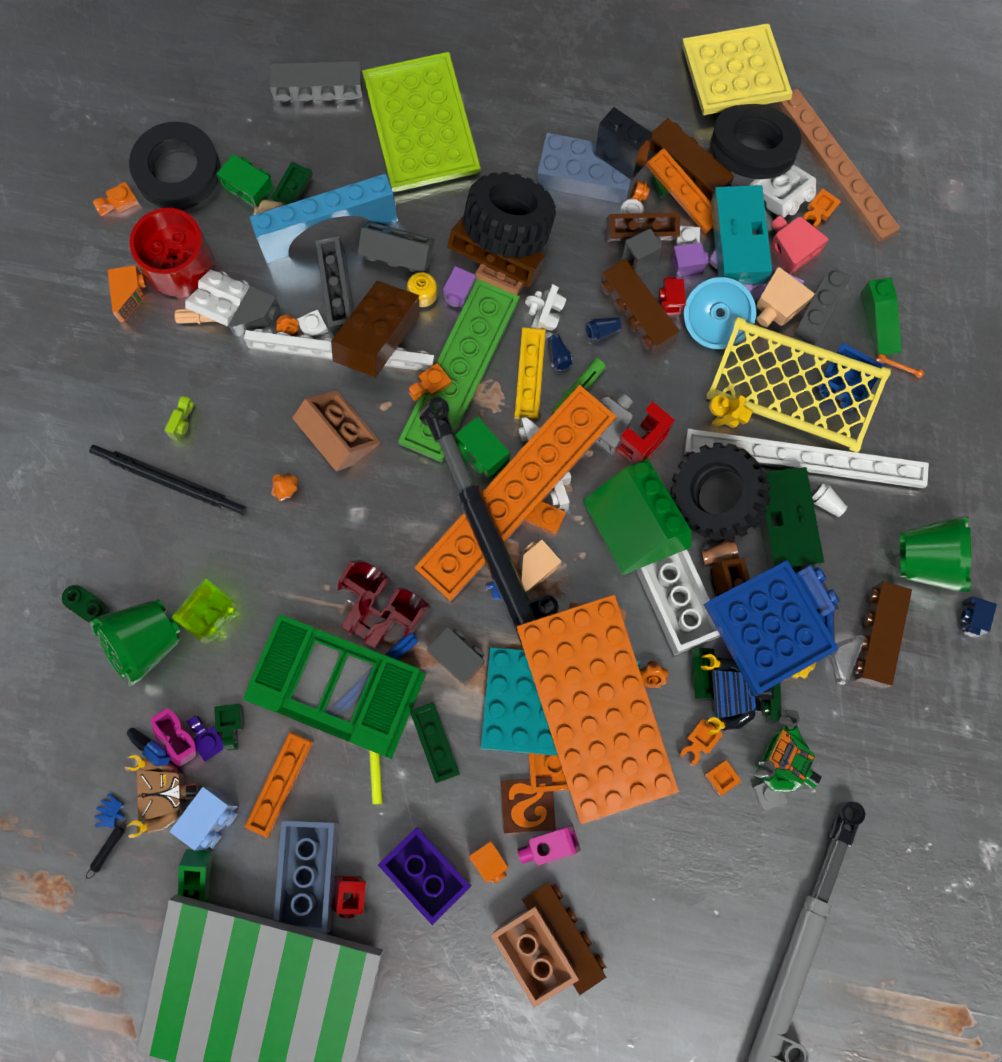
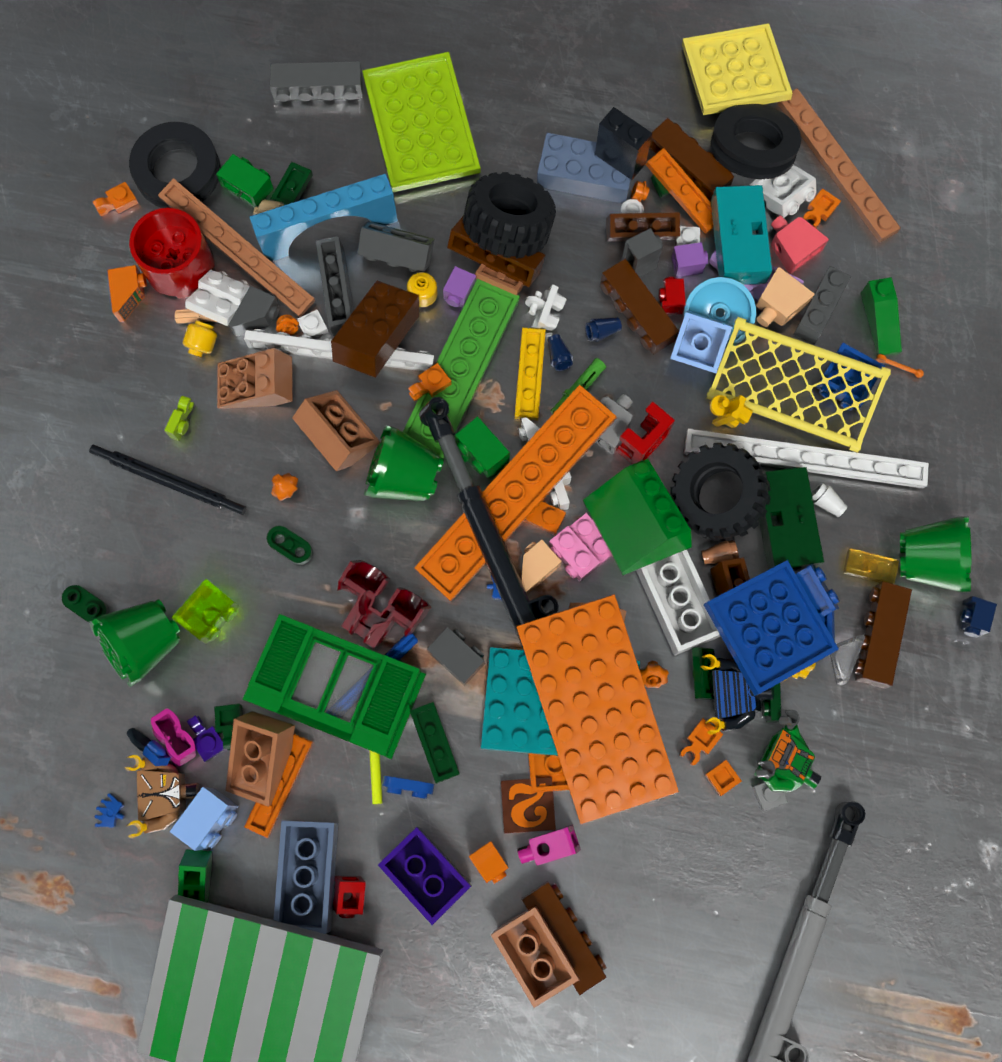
(107, 849): black piece -> none
(199, 338): none -> yellow head
(238, 249): none -> nougat plate
(255, 380): none -> nougat slope
(258, 756): none -> nougat slope
(290, 546): none -> dark green plate
(396, 785): none -> blue plate
(402, 468): none -> green cone
(580, 548): none -> bright pink plate
(701, 341): none -> light blue brick
(870, 566): none -> clear yellow plate

